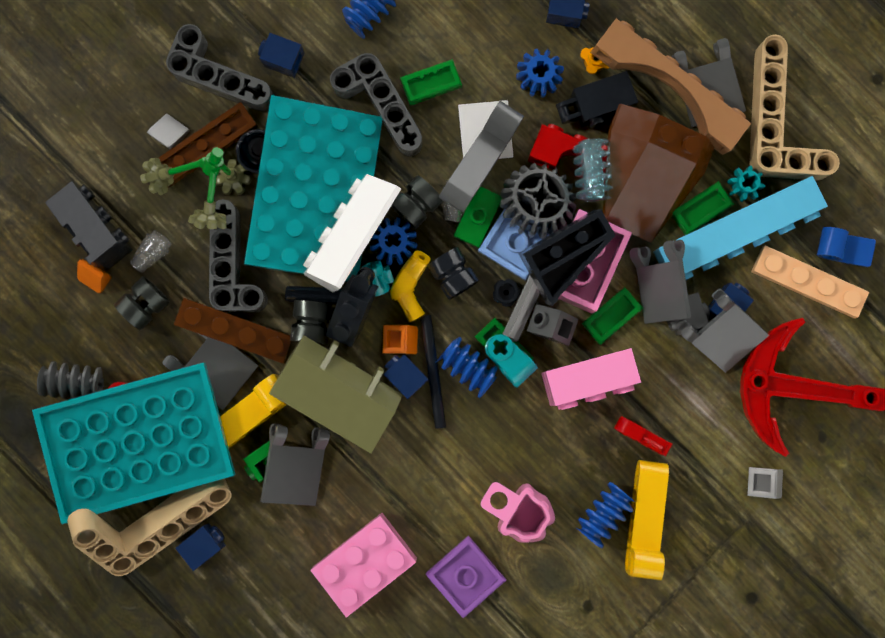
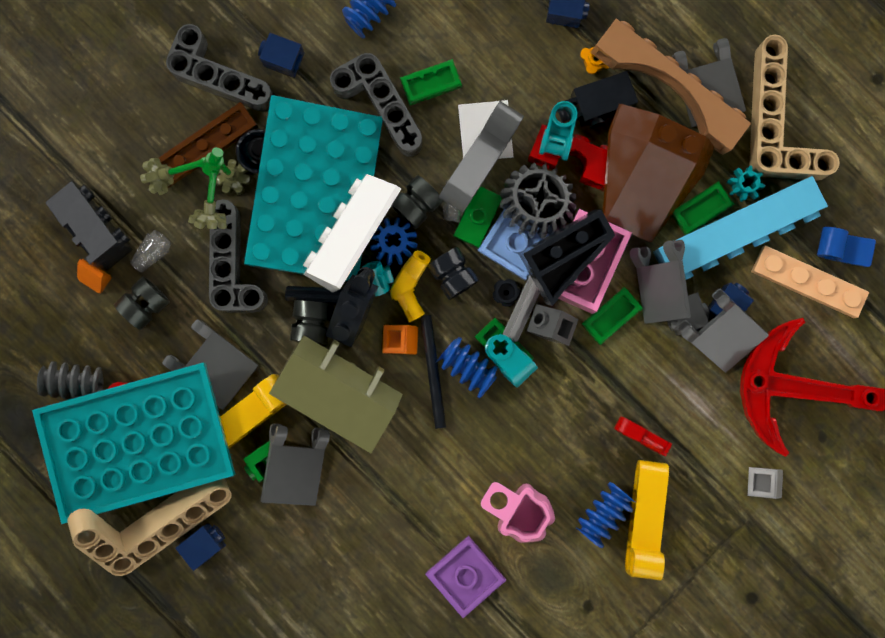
(168, 131): light grey slope -> none
(232, 330): reddish brown plate -> none
(364, 564): bright pink brick -> none
(404, 375): dark blue brick -> none
(547, 65): blue gear -> none
(558, 136): none -> teal piece
(591, 170): clear light blue piece -> none
(591, 379): bright pink brick -> none

